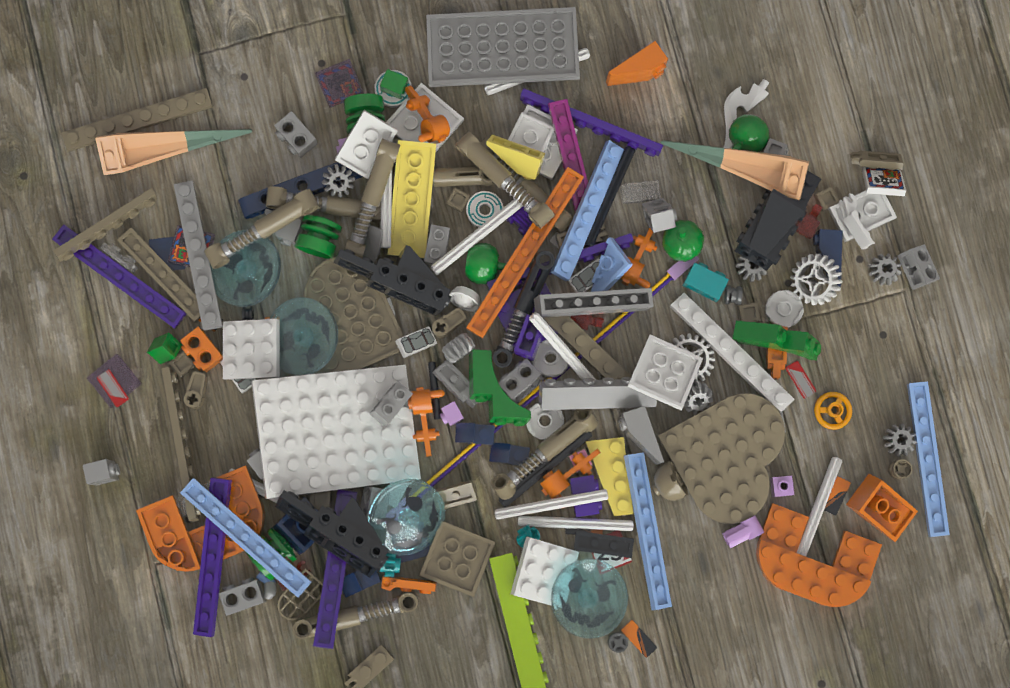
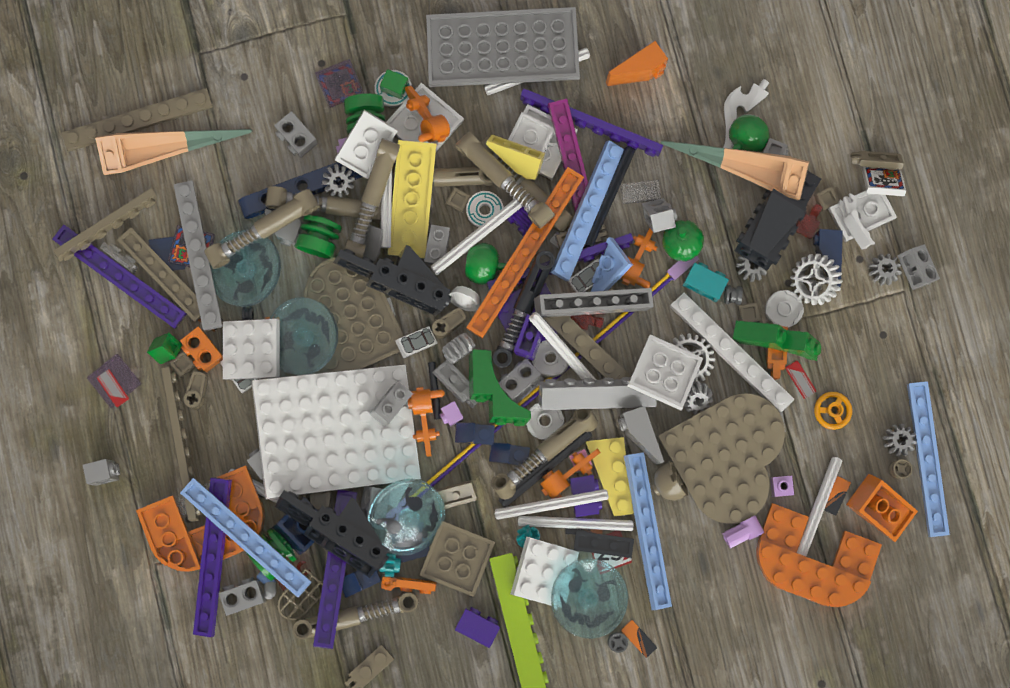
(478, 627): none -> dark purple brick

